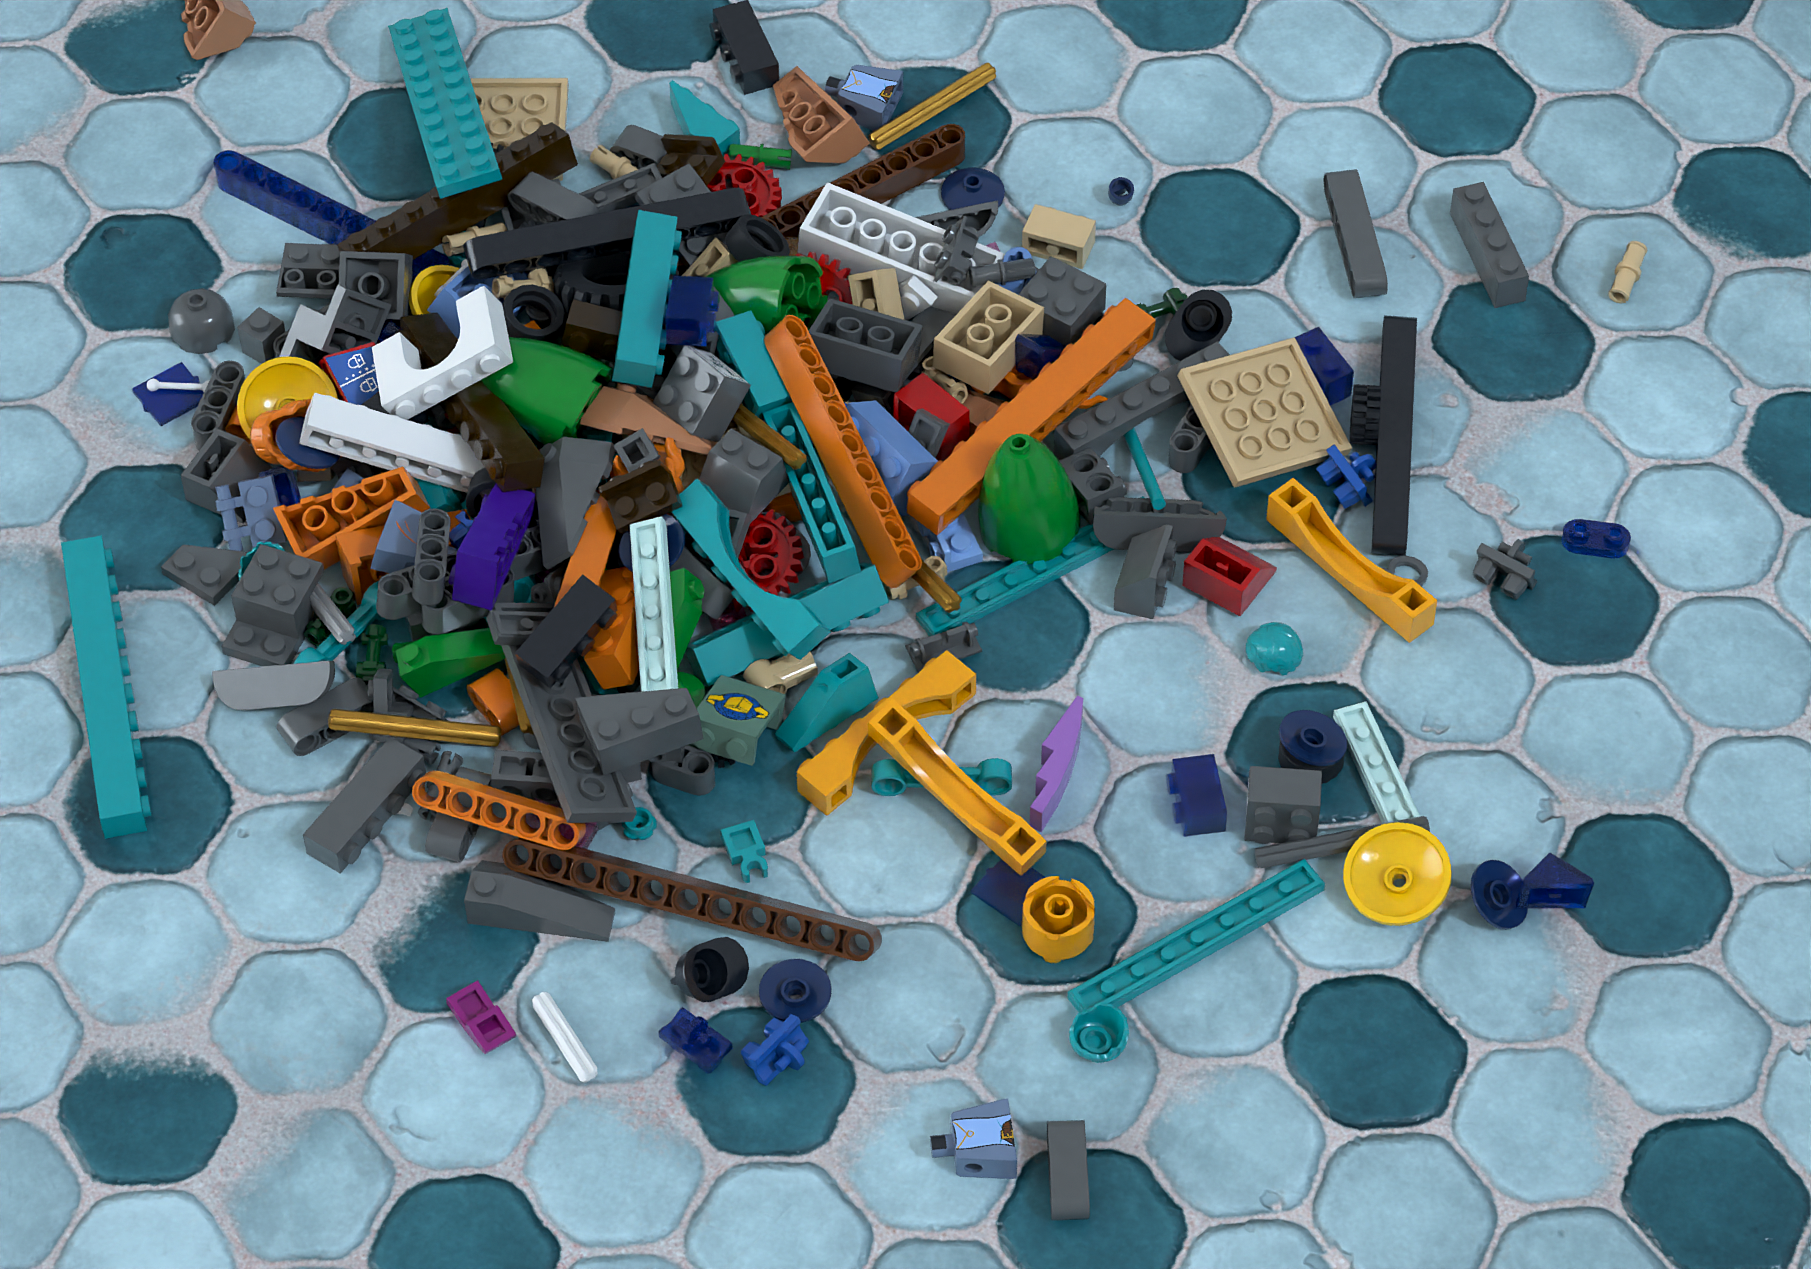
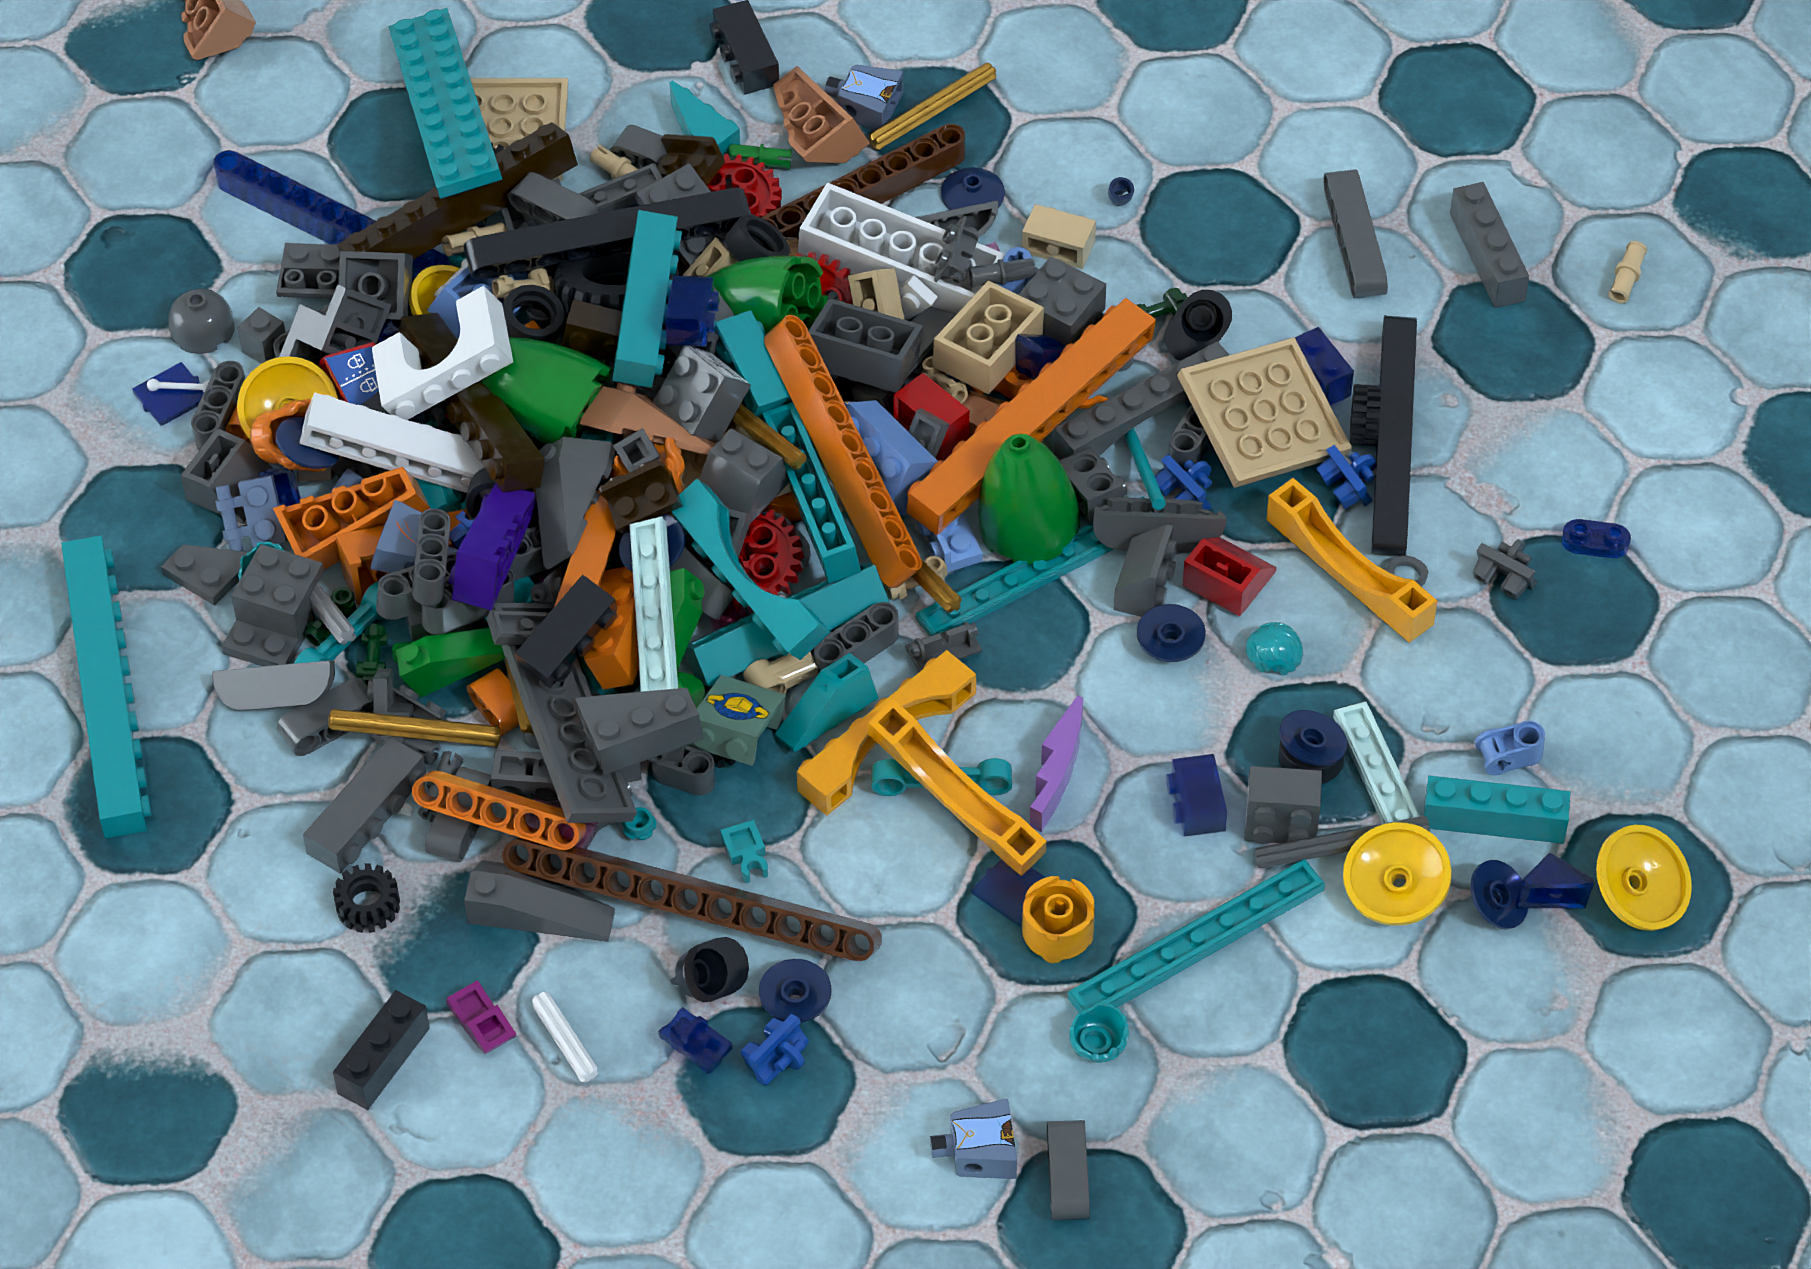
(362, 881): none -> black tyre
(381, 1050): none -> black brick
(865, 630): none -> dark grey beam
(1174, 476): none -> blue hips
(1175, 623): none -> dark blue dish
(1497, 809): none -> teal brick
(1509, 747): none -> medium blue piece
(1657, 875): none -> yellow dish

